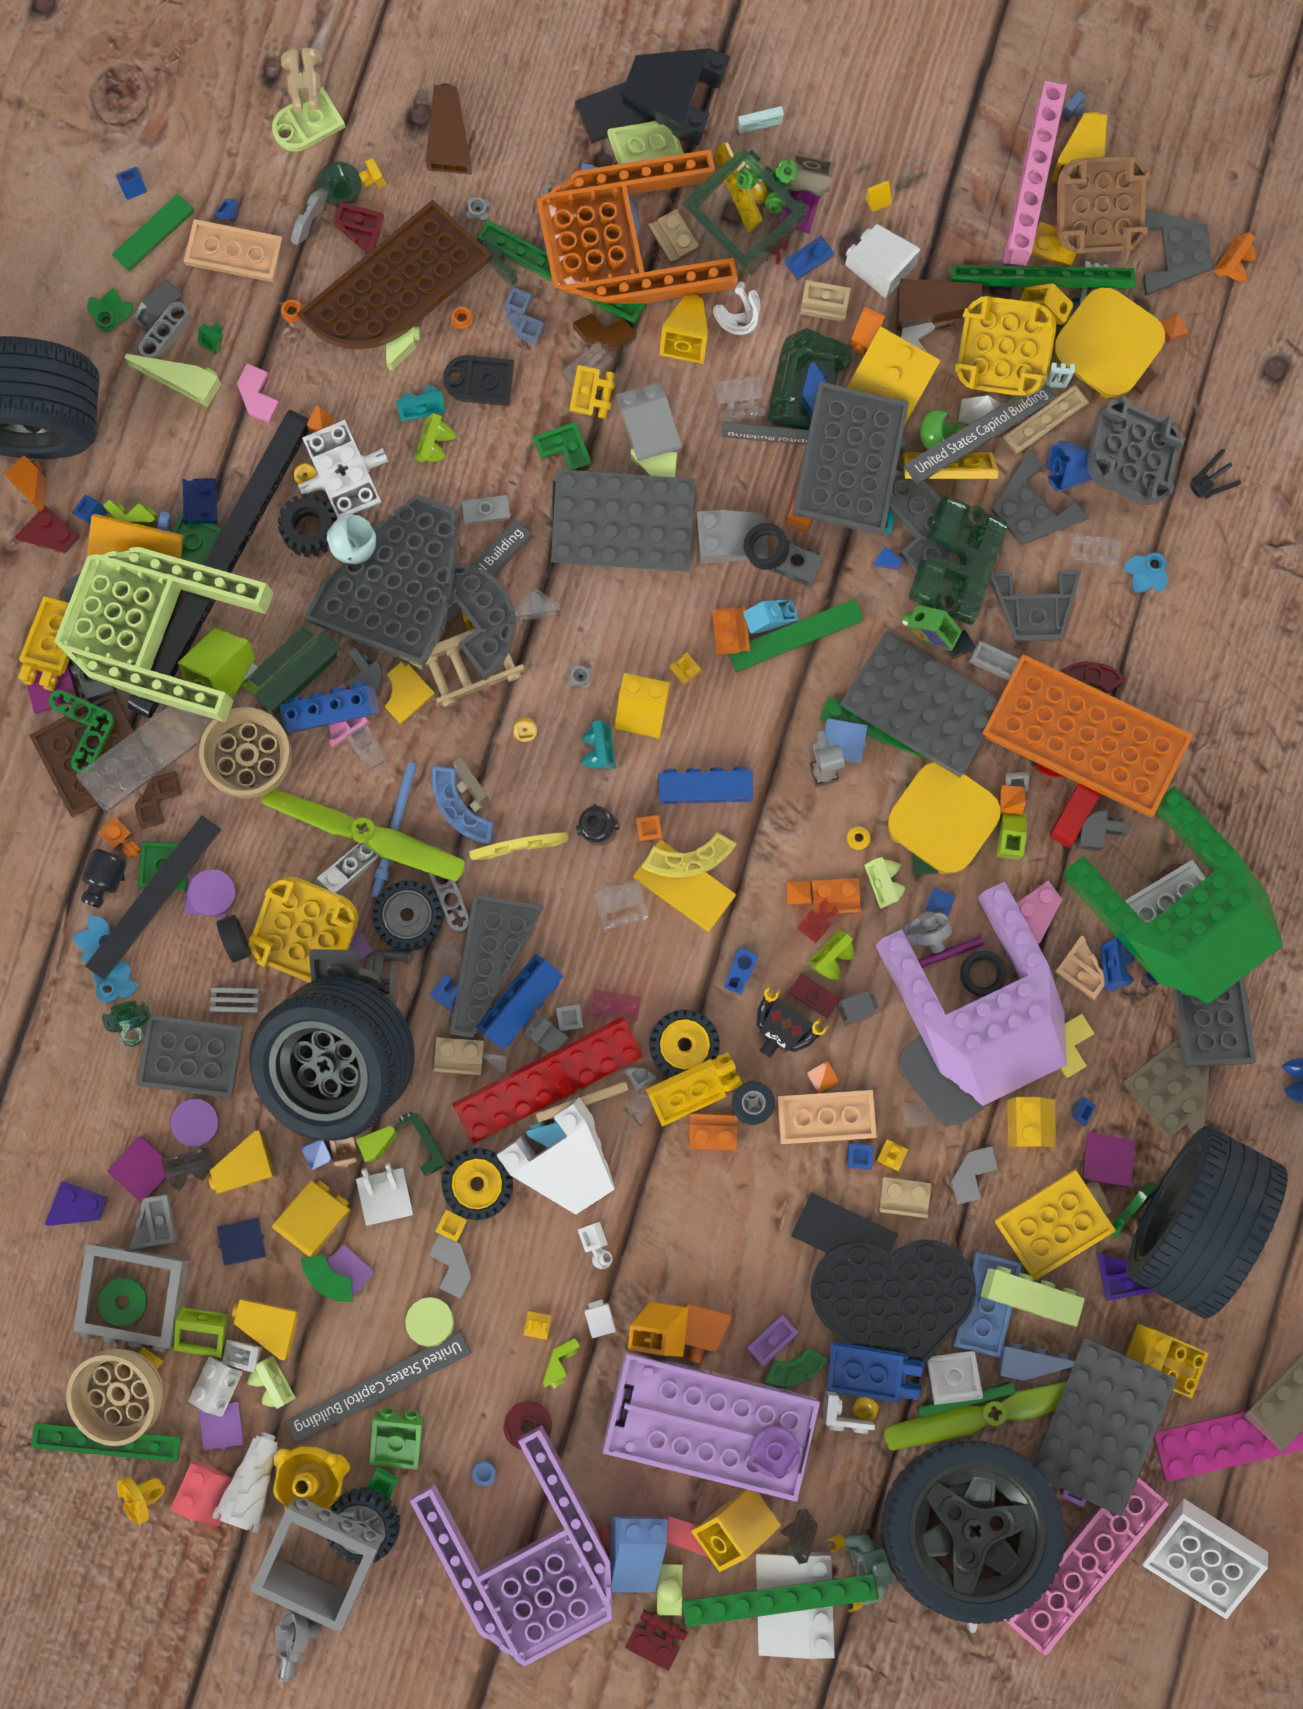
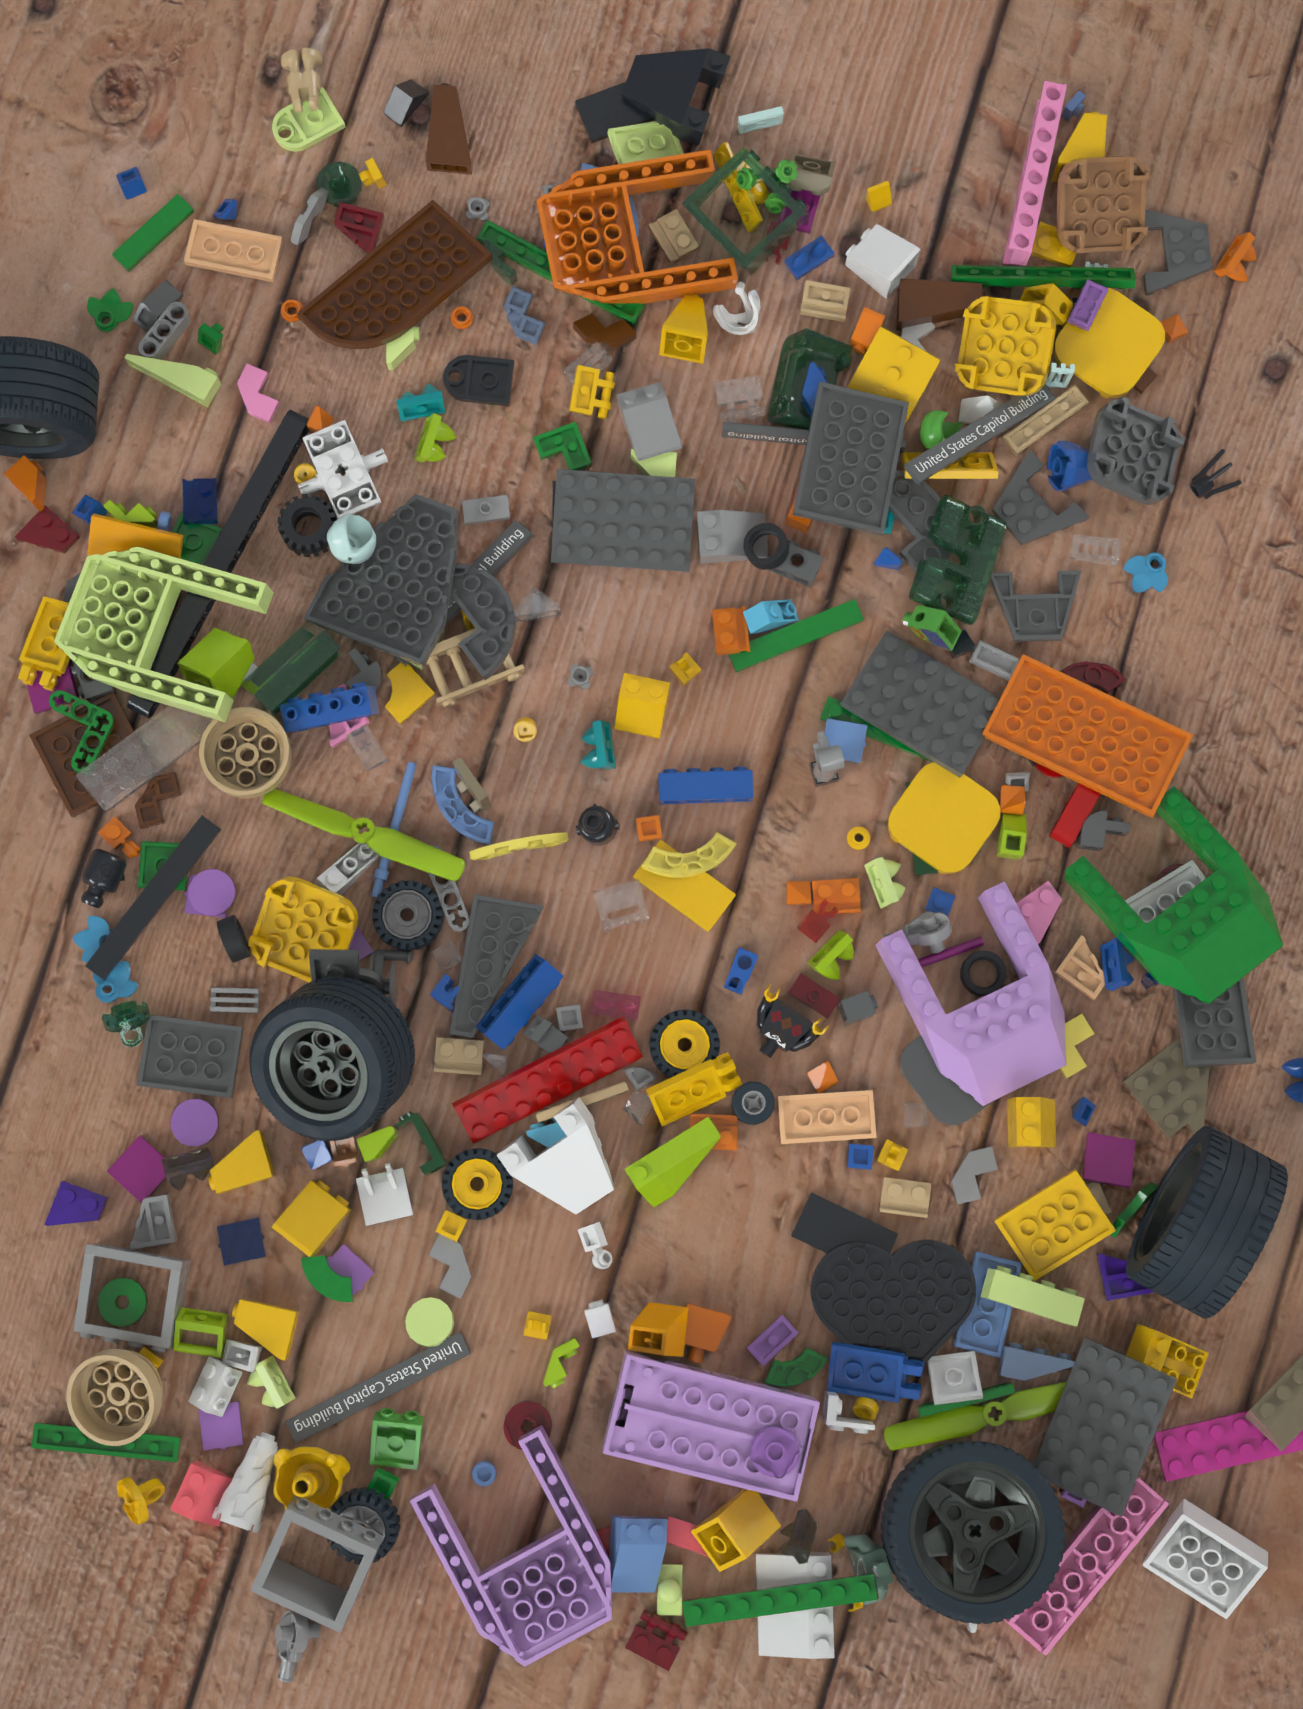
(404, 101): none -> slope
(669, 1166): none -> lime wedge
(1087, 305): none -> medium lavender plate

